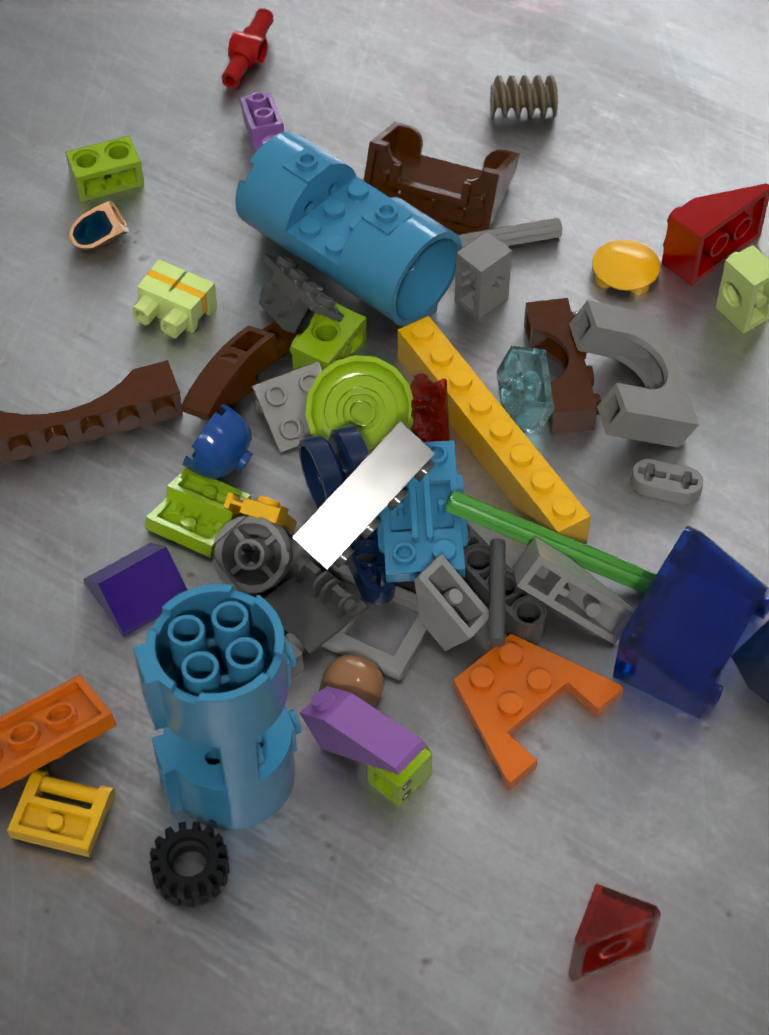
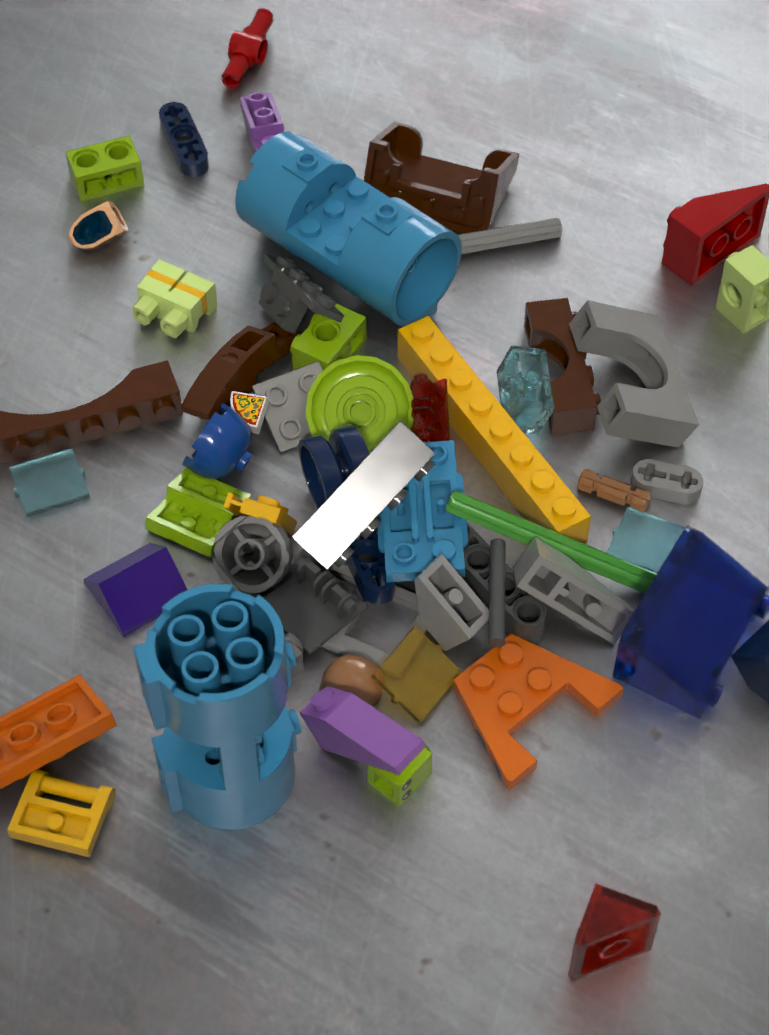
(49, 482): none -> clear light blue piece
(182, 149): none -> dark blue beam
(194, 886): black tyre -> none
(251, 408): none -> tile
(416, 674): none -> clear yellow piece
(482, 275): light grey brick -> none
(524, 95): dark tan piece -> none
(614, 490): none -> medium nougat axle
(625, 266): yellow dish -> none
(644, 539): none -> clear light blue piece

